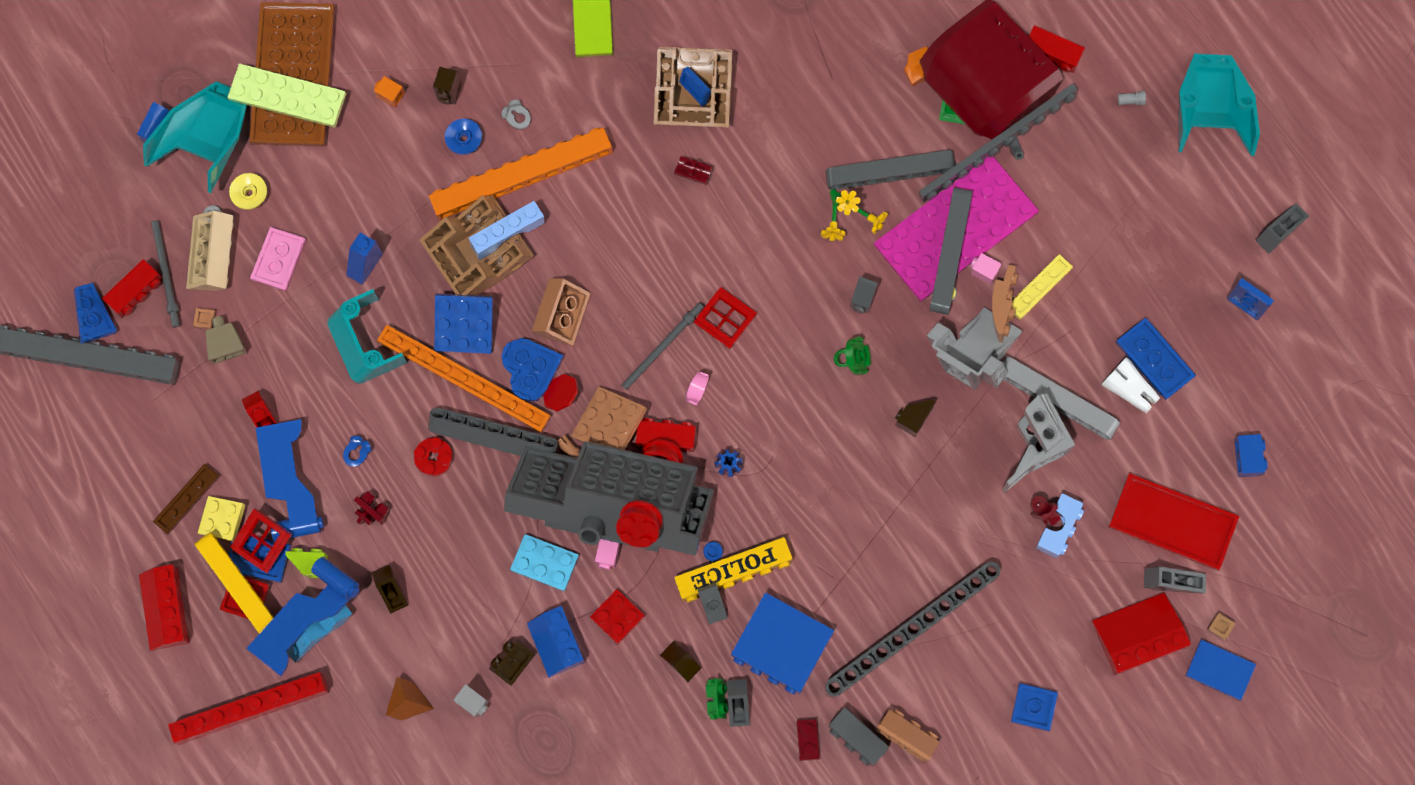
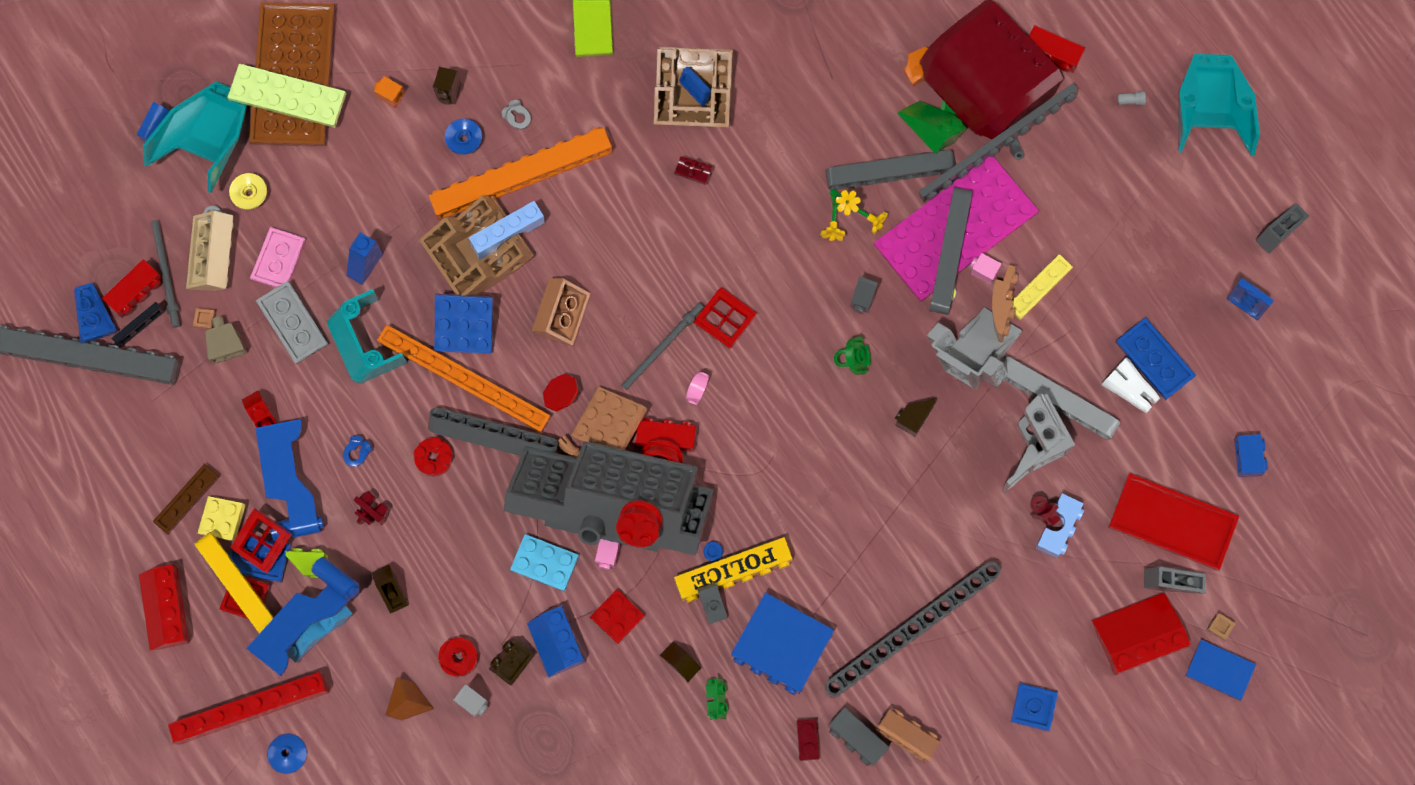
(138, 324): none -> black tile
(292, 322): none -> light grey tile
(296, 757): none -> blue dish
(469, 656): none -> red plate
(530, 367): blue plate -> none
(730, 457): blue piece -> none
(738, 703): dark grey slope -> none
(933, 125): none -> green slope

